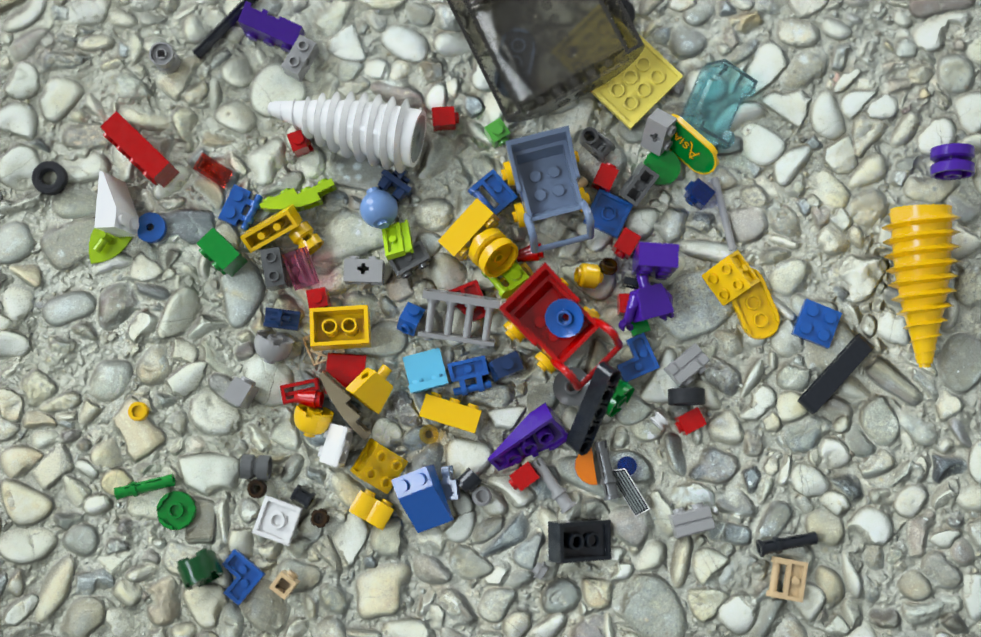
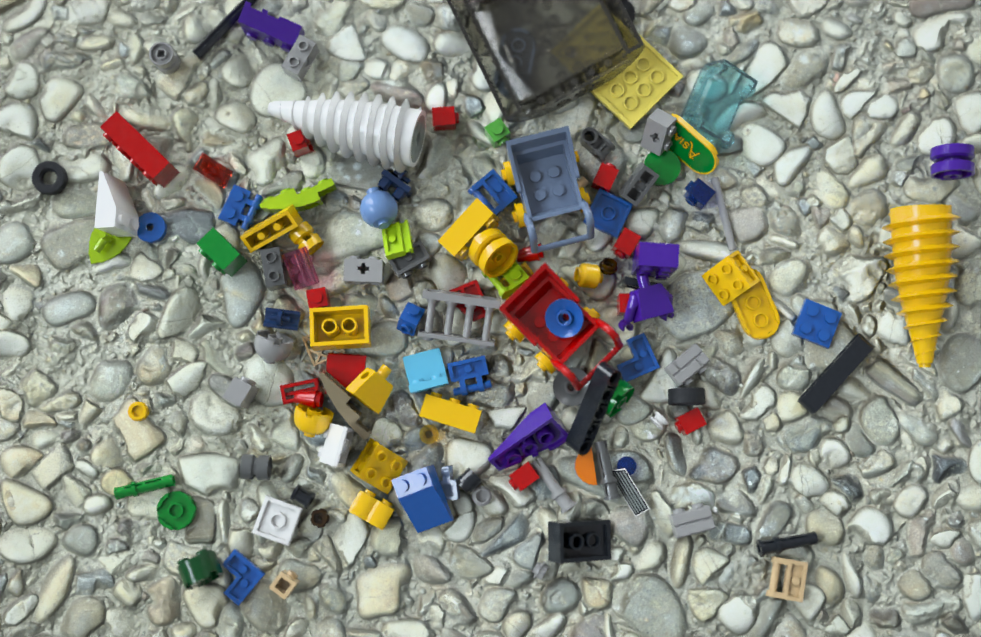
(250, 488): dark brown plate -> none
(507, 366): dark blue torso -> none
(640, 327): green tile -> none

